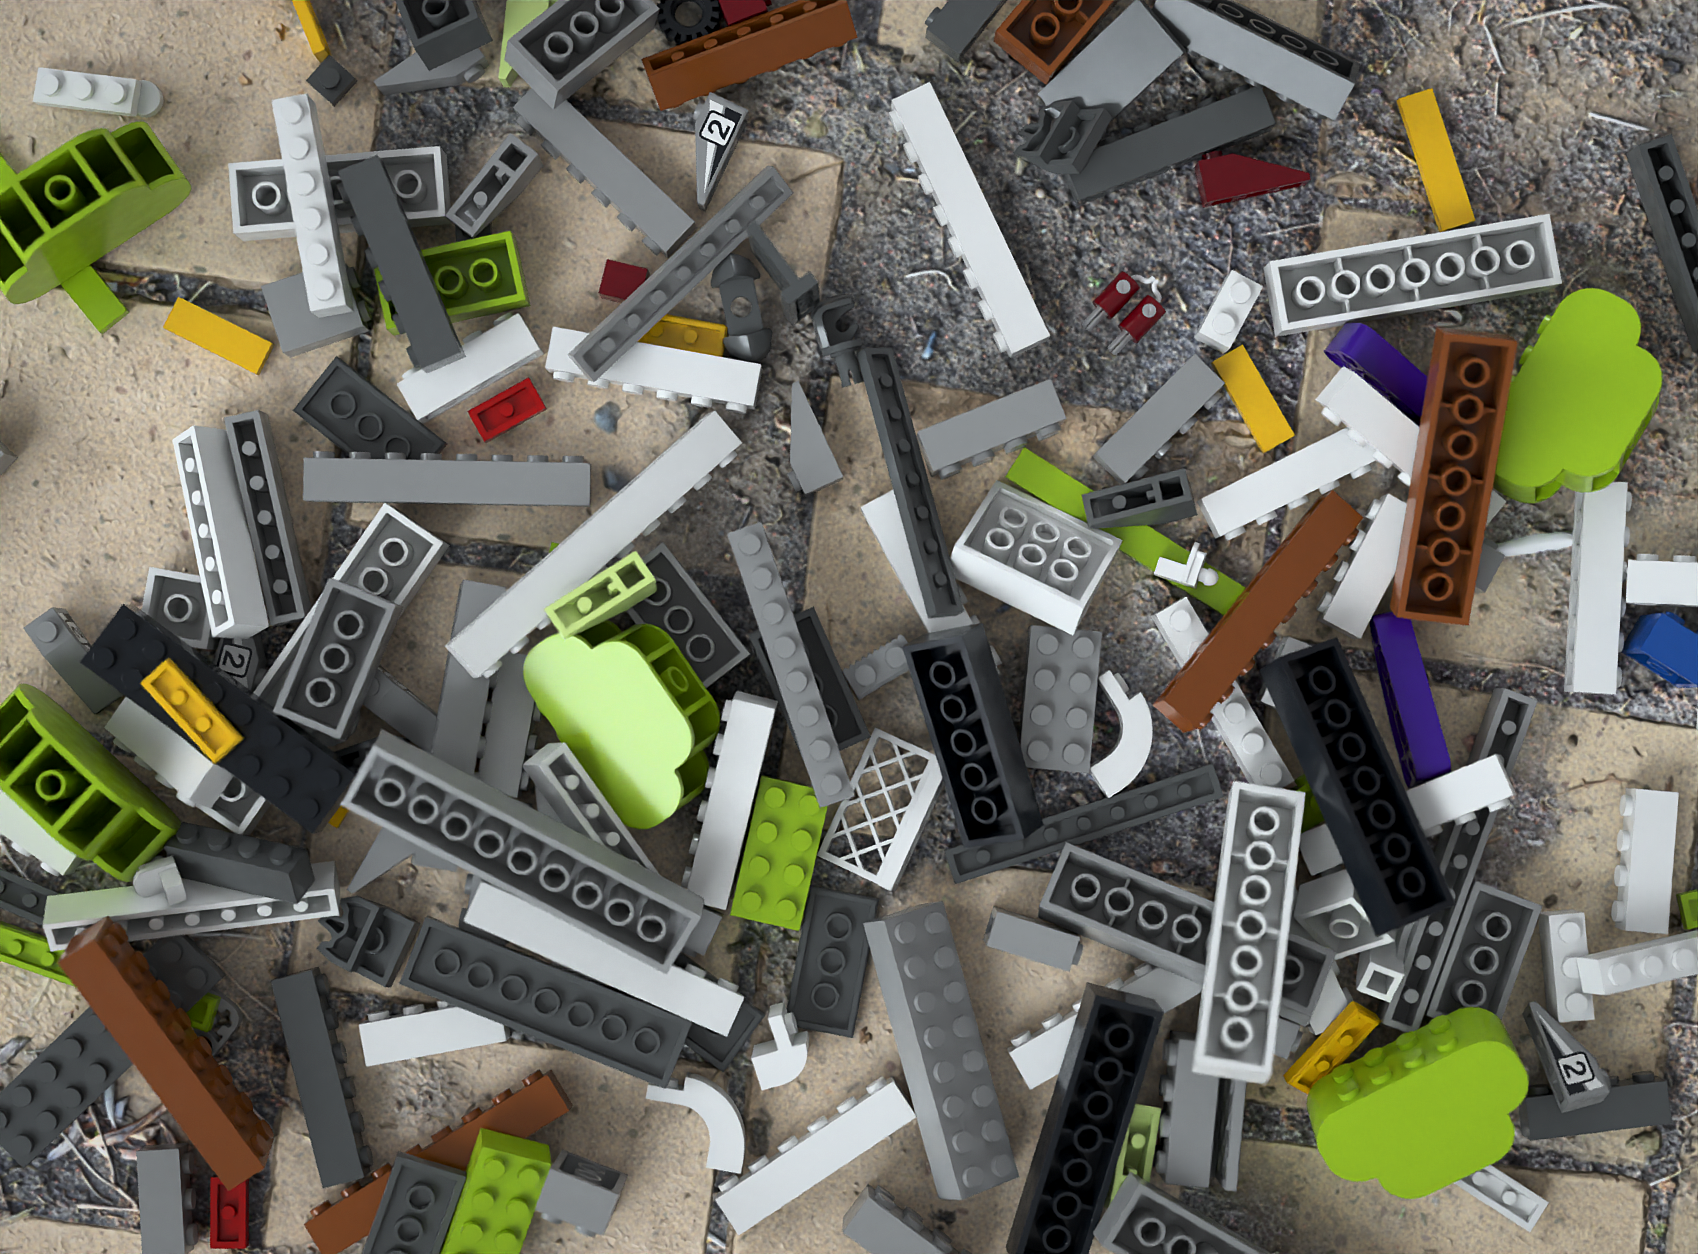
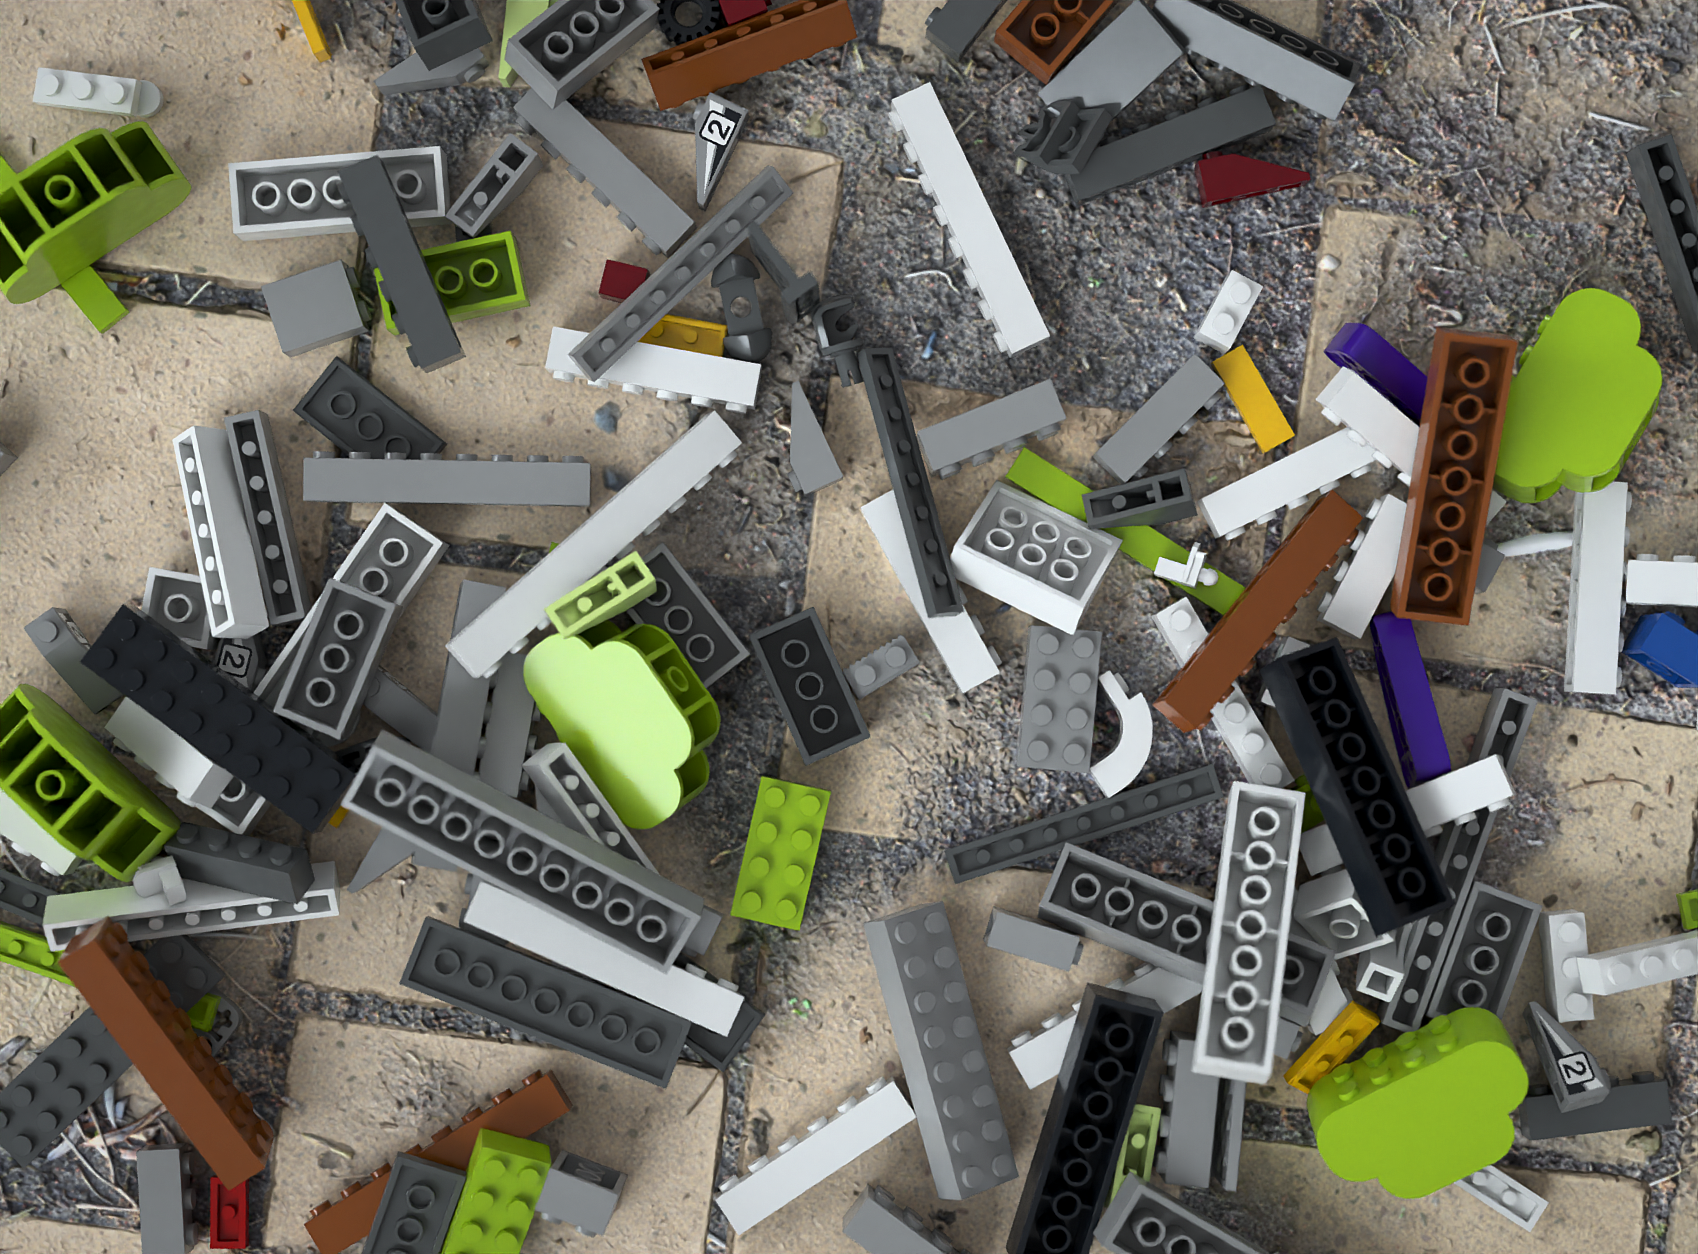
(192, 710): yellow tile -> none
(218, 336): yellow tile -> none
(312, 205): white brick -> none
(321, 1076): dark grey brick -> none
(331, 80): dark grey plate -> none
(368, 939): dark grey plate -> none
(425, 1032): white brick -> none
(487, 360): white brick -> none
(507, 410): red plate -> none
(717, 1111): white arch -> none
(730, 799): white brick -> none
(786, 1055): white brick -> none
(790, 664): light grey brick -> none
(831, 961): dark grey tile -> none
(912, 823): white fence -> none
(973, 736): black brick -> none
(1115, 297): dark red piece -> none
(1412, 275): white brick -> none
(1435, 160): yellow tile -> none
(1645, 860): white brick -> none

